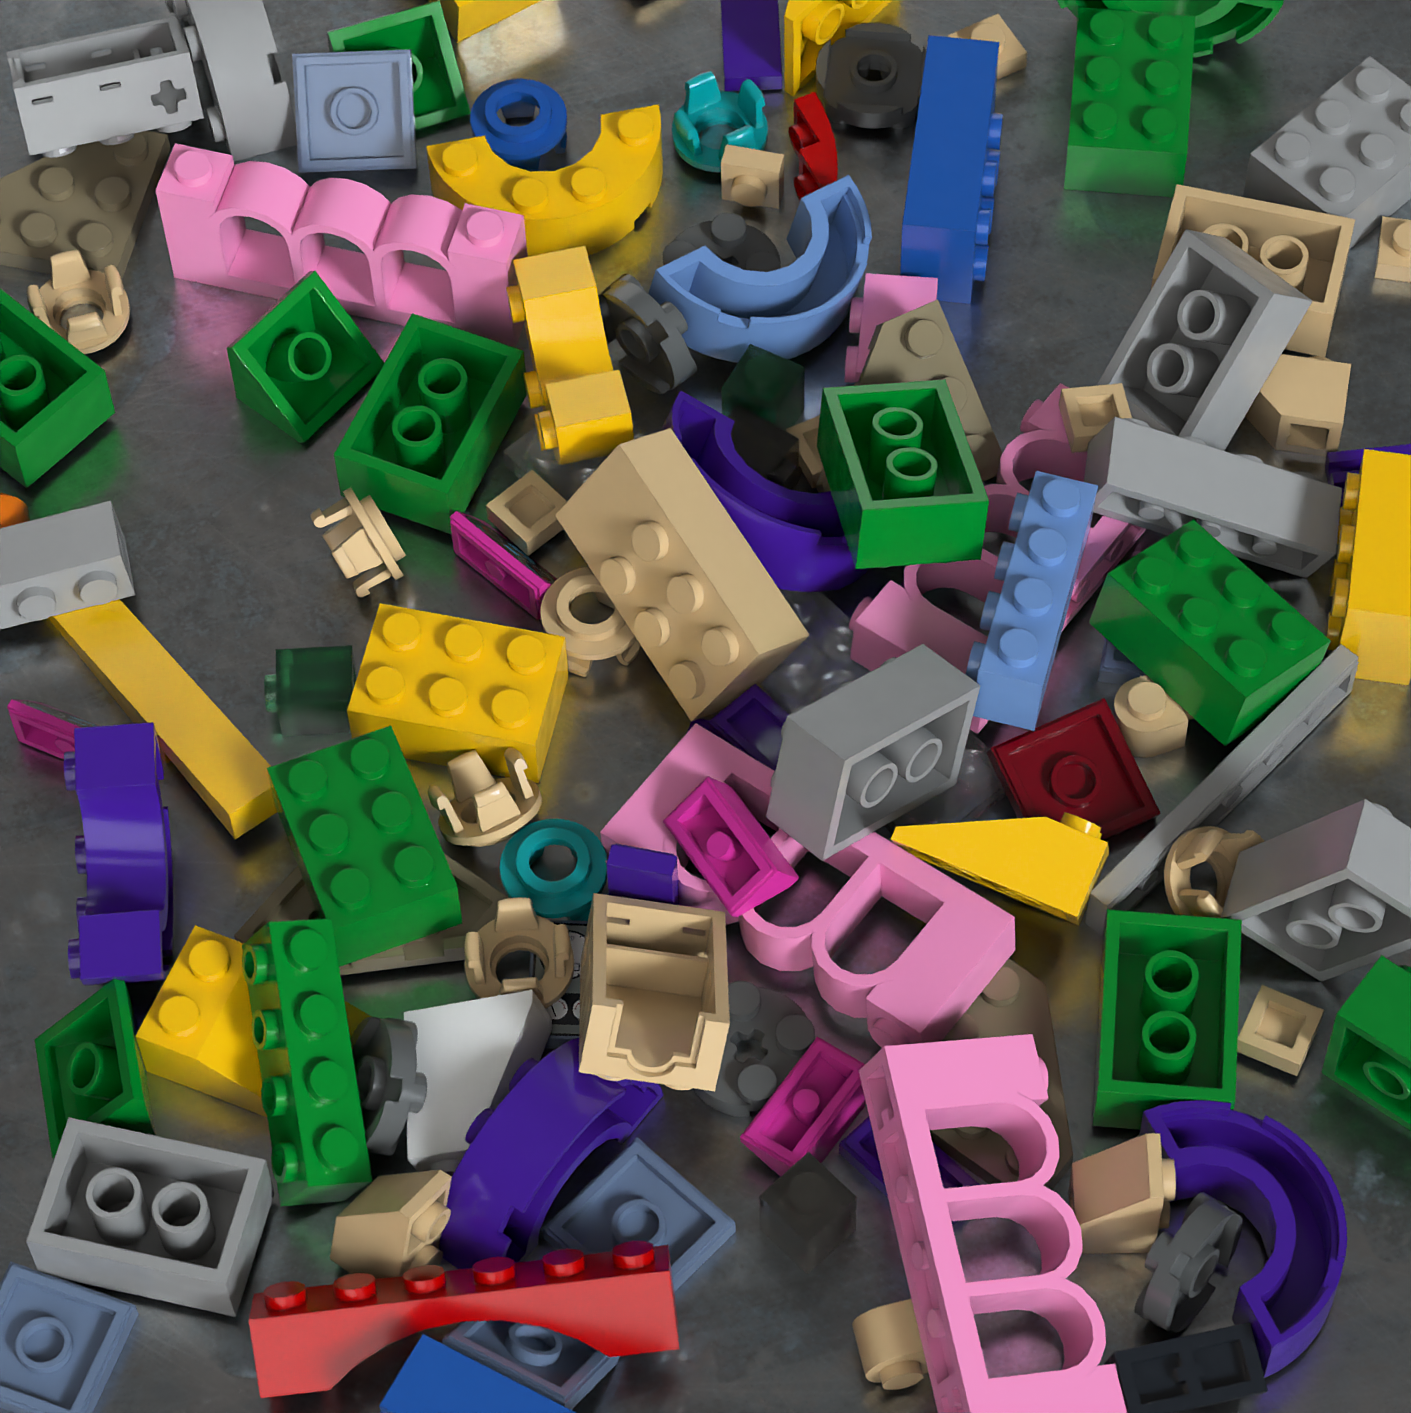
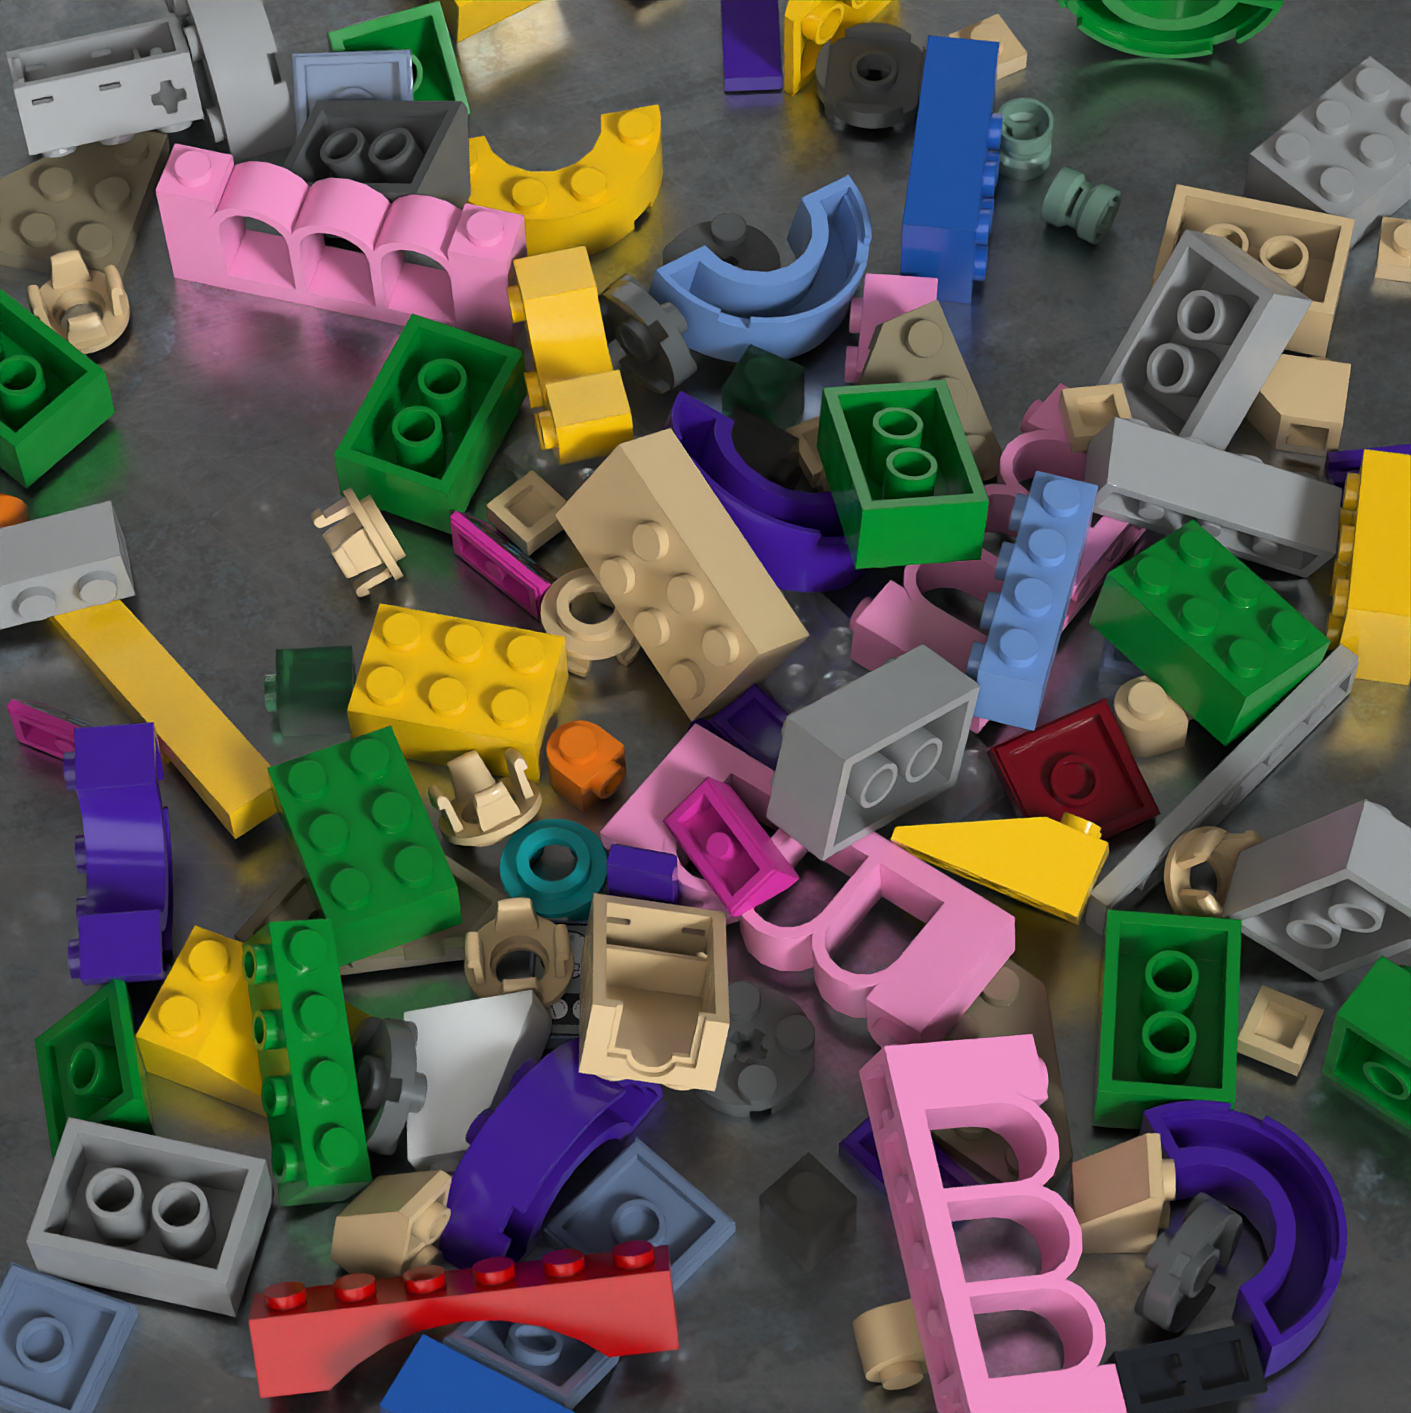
(302, 359): green slope -> none
(387, 146): none -> dark grey slope
(521, 144): blue piece -> none
(585, 763): none -> orange plate
(708, 107): teal piece -> none
(752, 177): tan plate -> none
(808, 1108): dark pink slope -> none
(814, 145): red slope -> none
(1025, 138): none -> sand green wheel
(1081, 205): none -> sand green wheel
(1130, 102): green brick -> none

